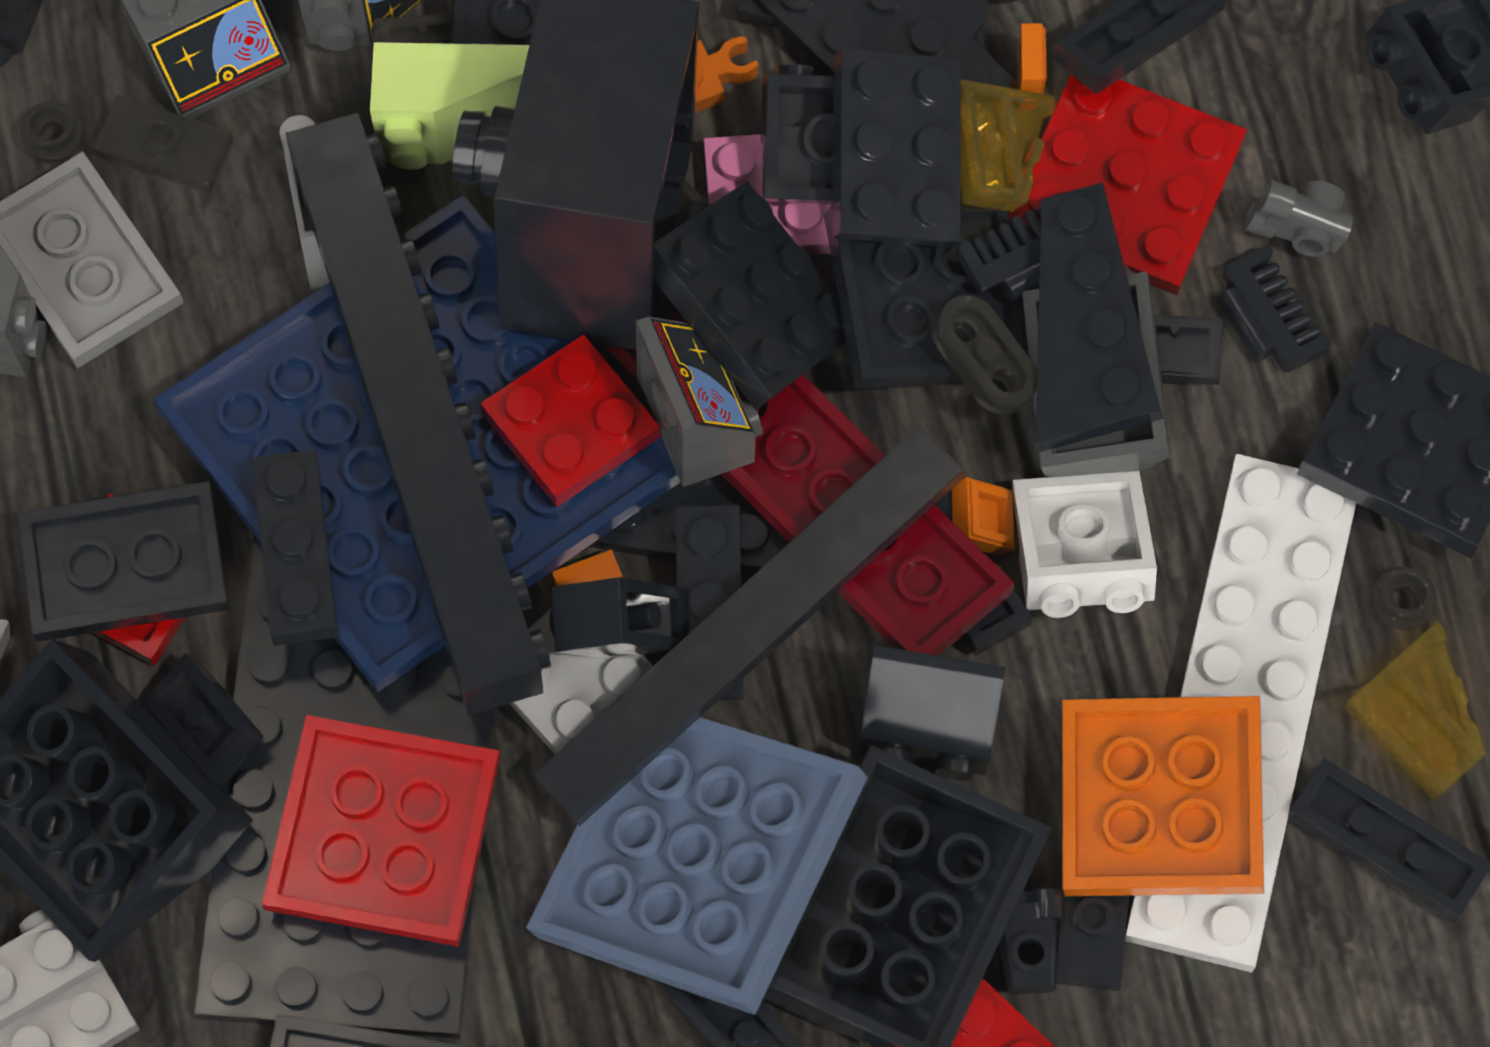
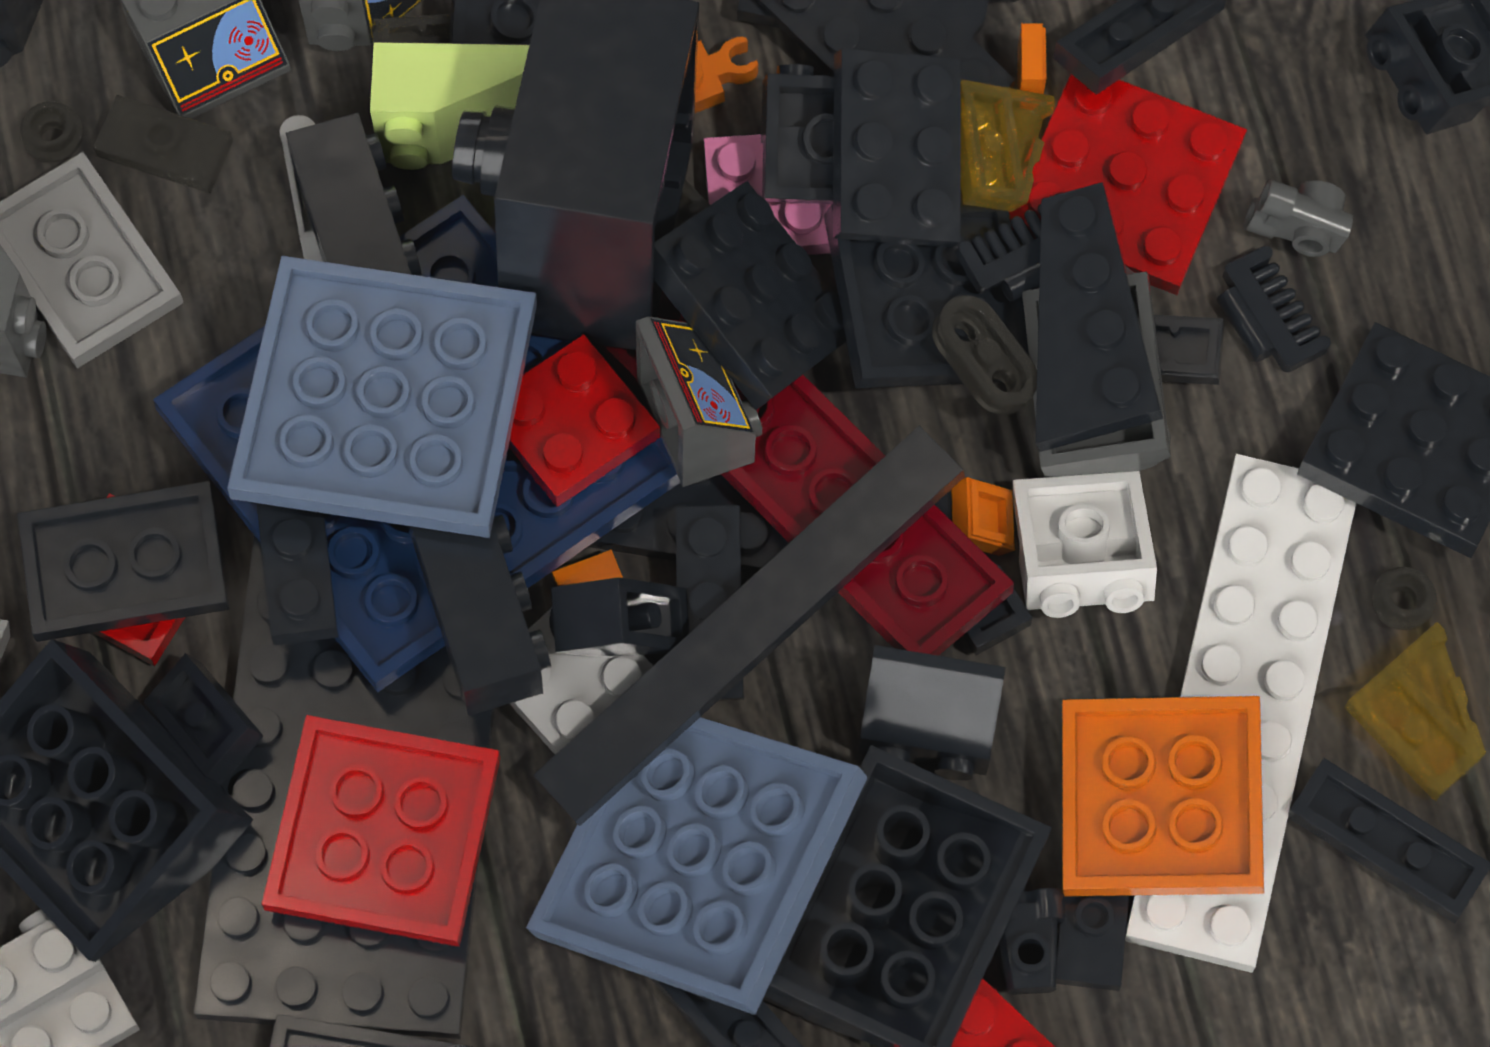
(383, 396): none -> sand blue plate

